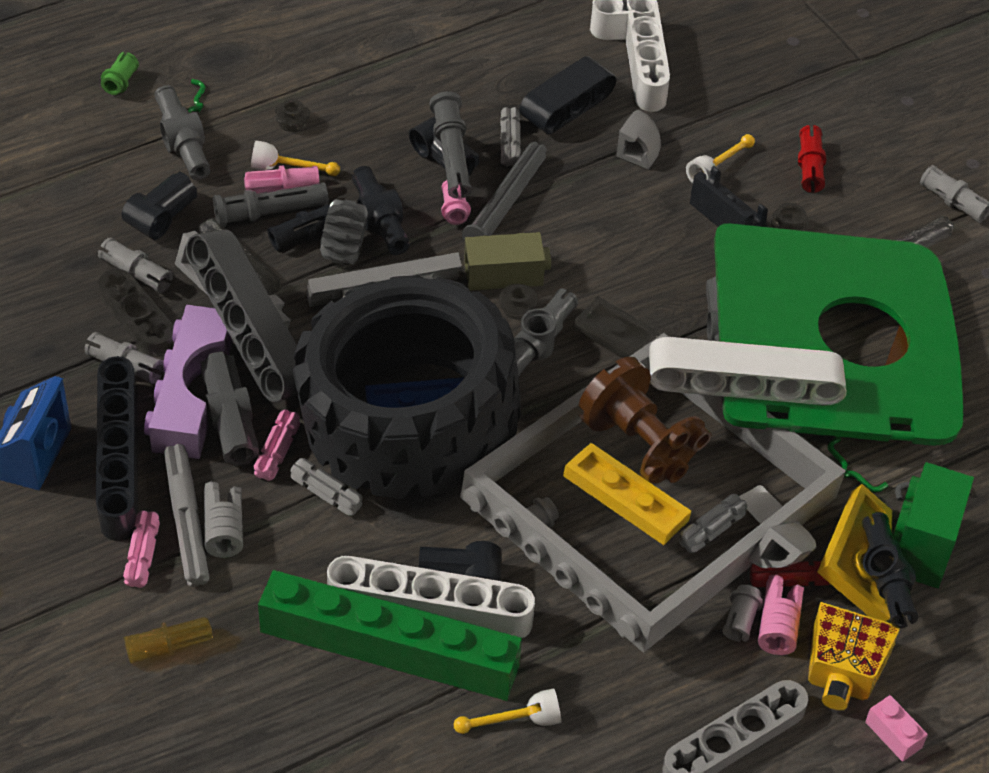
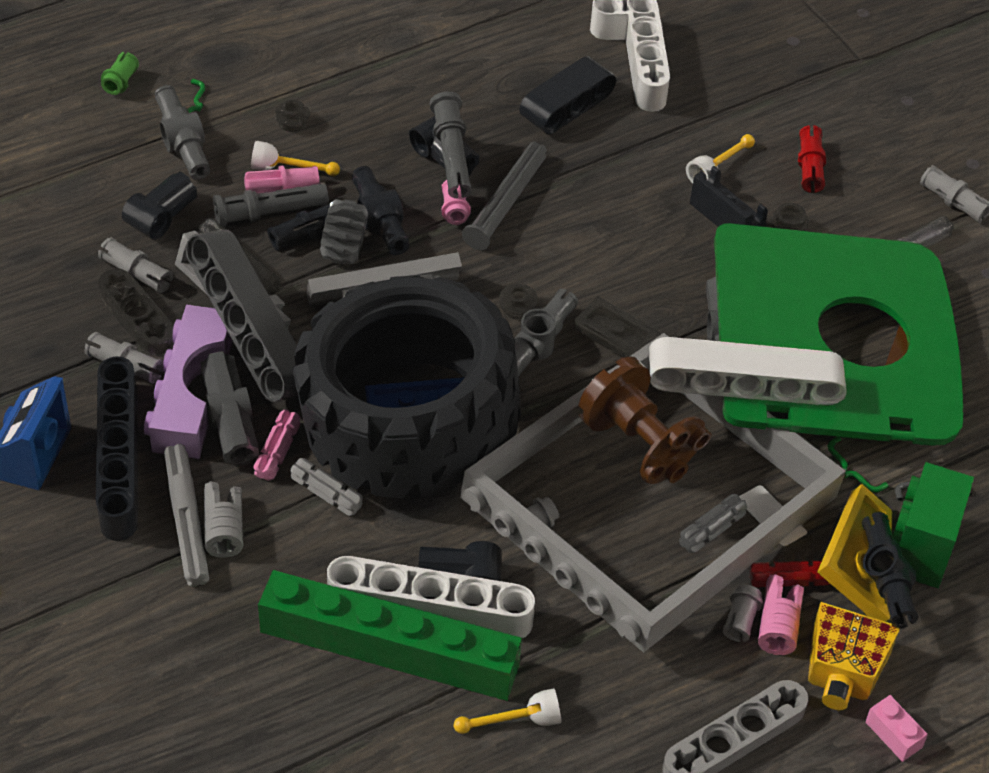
(141, 549): bright pink axle -> none
(166, 639): clear yellow axle -> none
(505, 260): olive brick -> none
(510, 136): light grey axle -> none
(627, 493): yellow plate -> none
(639, 140): light grey brick -> none
(783, 546): light grey brick -> none

